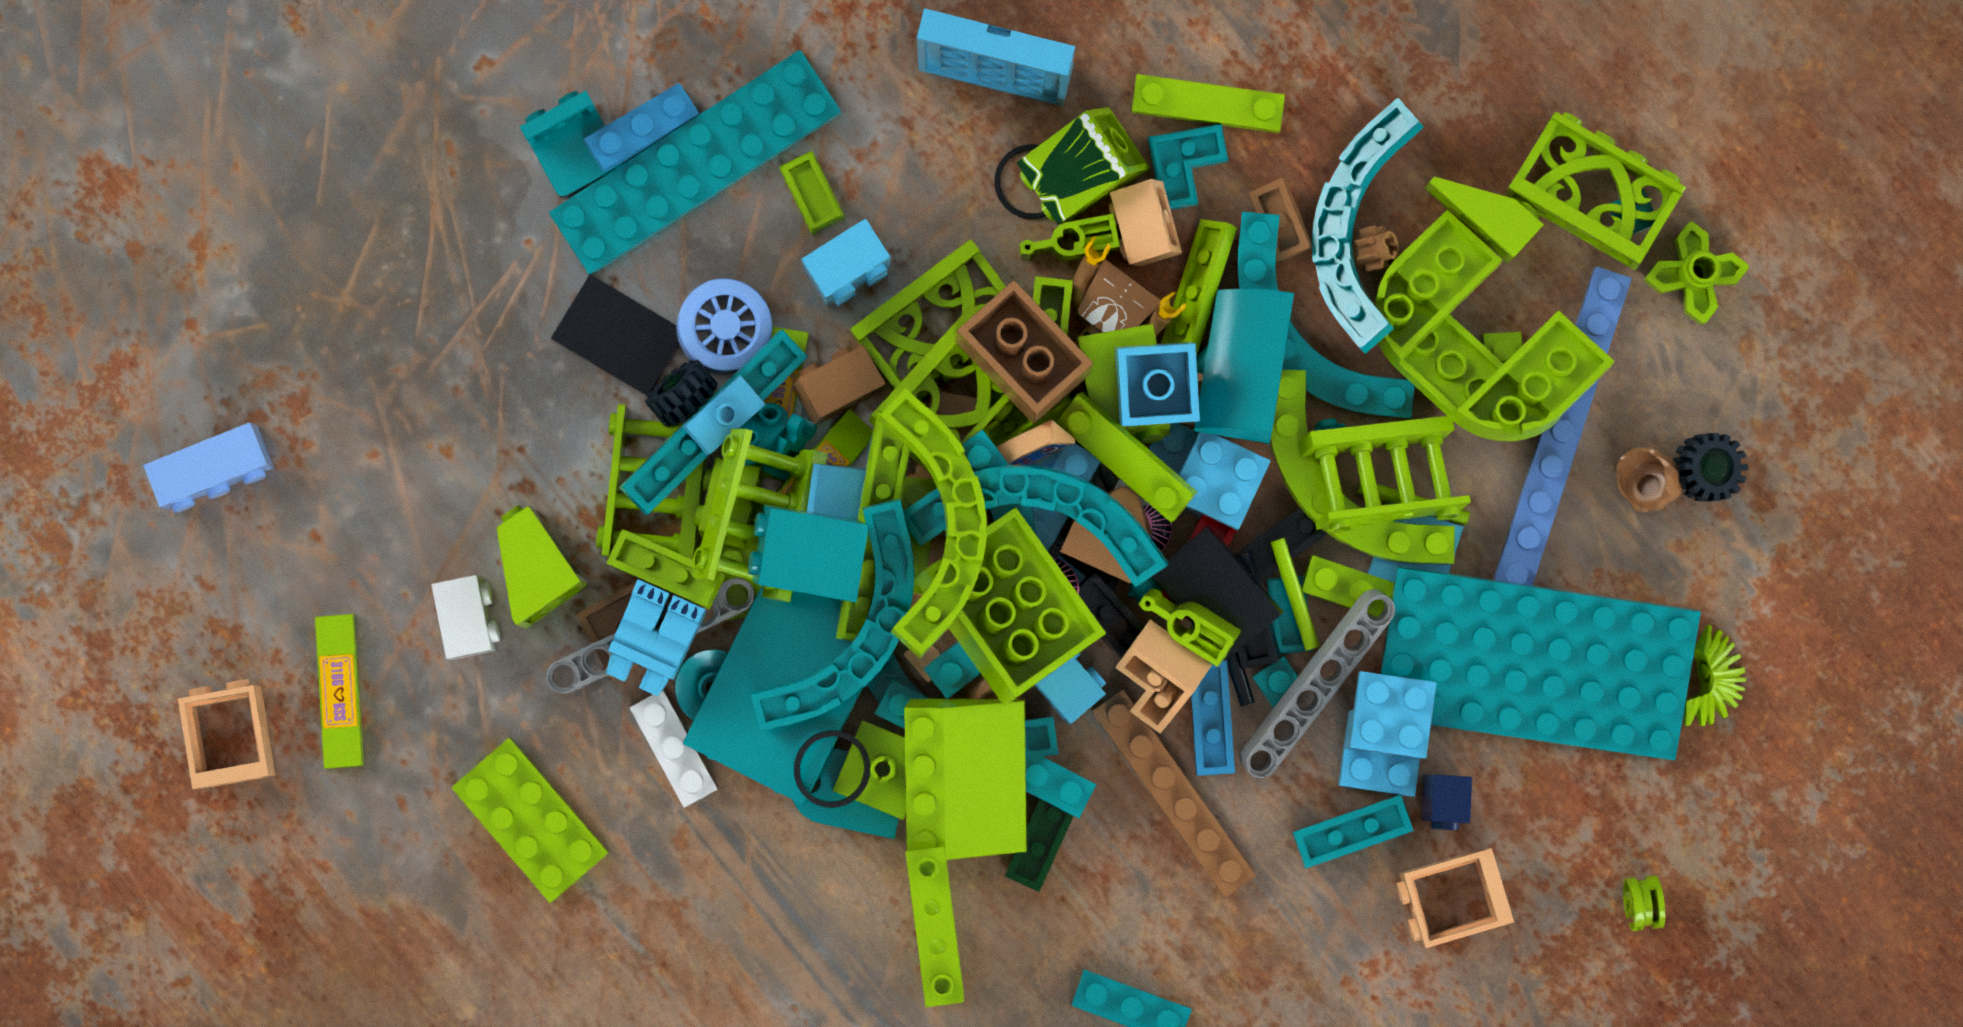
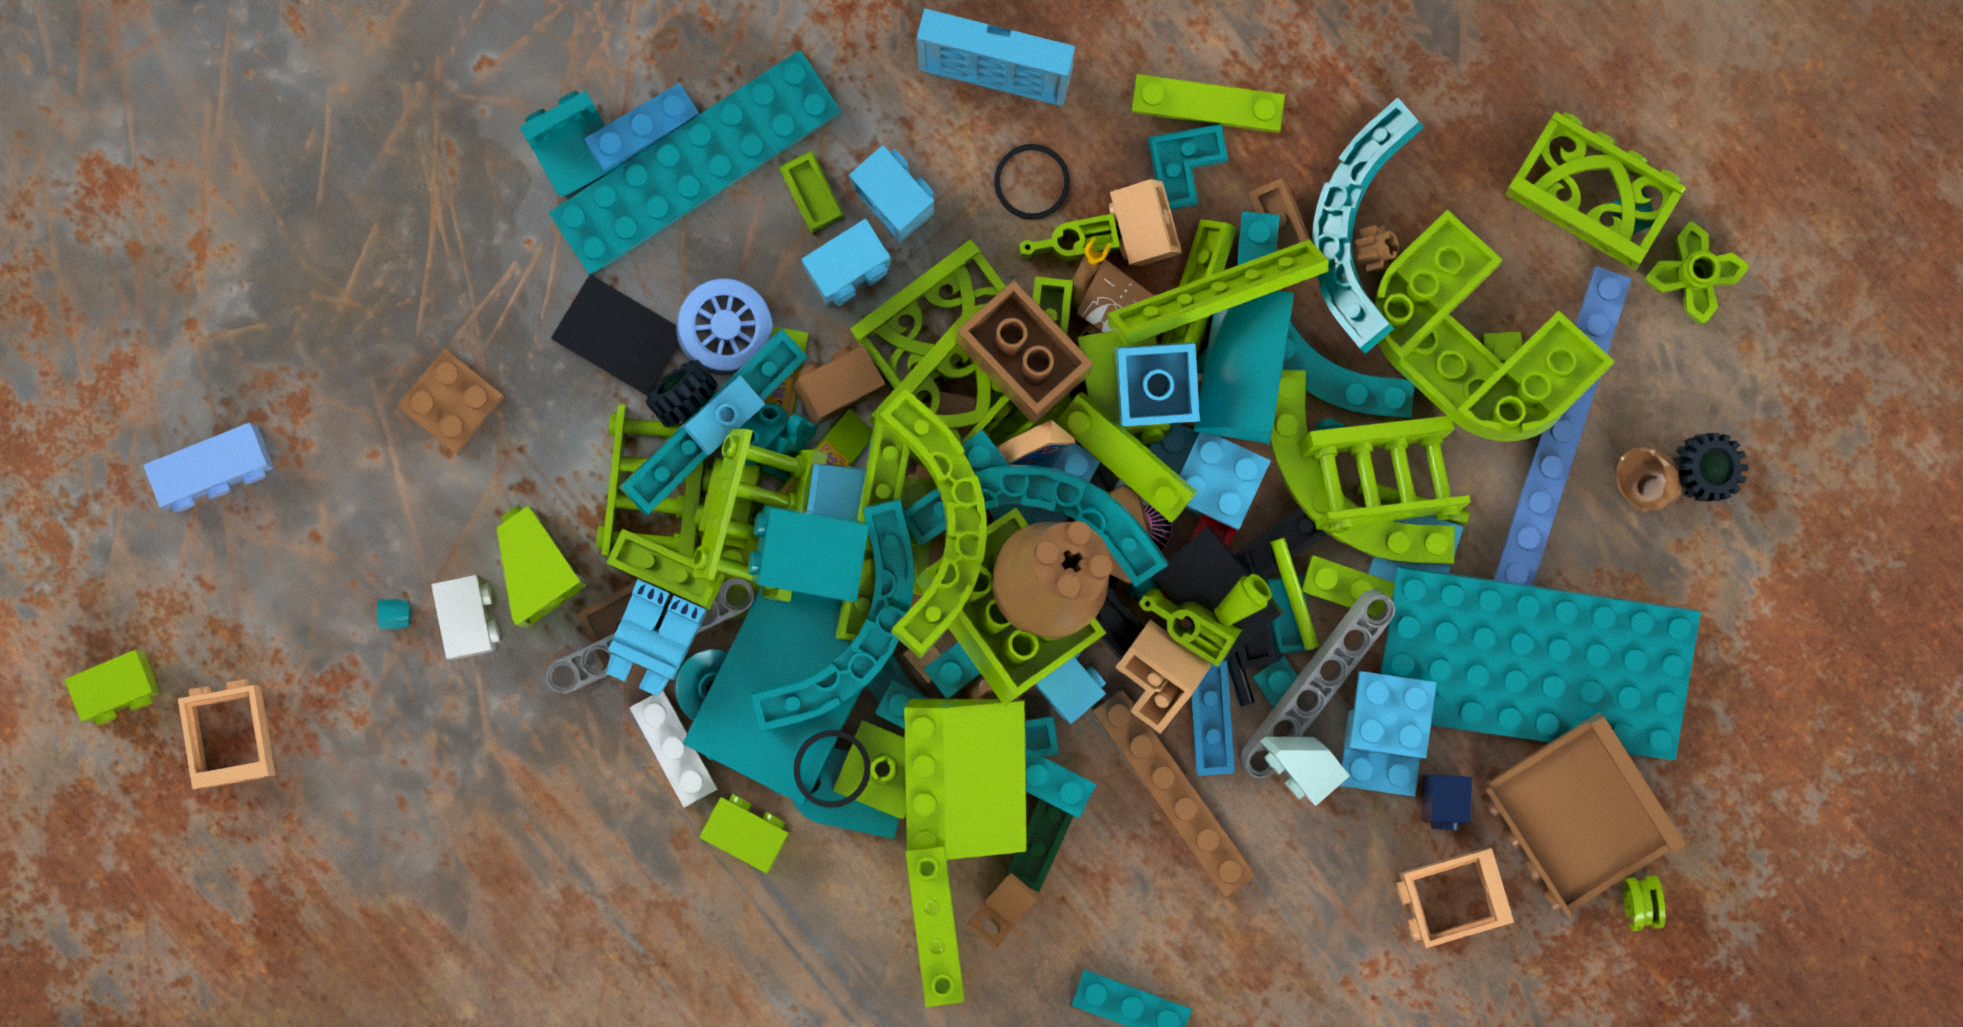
(112, 687): none -> lime brick
(339, 691): tile -> none
(393, 613): none -> teal hose
(450, 401): none -> medium nougat plate
(530, 820): lime plate -> none
(744, 833): none -> lime brick
(892, 193): none -> medium azure brick
(1004, 908): none -> medium nougat bracket
(1037, 590): none -> medium nougat cone
(1082, 165): slope -> none
(1217, 292): none -> lime plate
(1243, 600): none -> lime cone
(1307, 763): none -> light aqua slope
(1352, 831): teal plate -> none
(1494, 218): lime slope -> none
(1581, 814): none -> medium nougat panel
(1715, 679): lime hair -> none

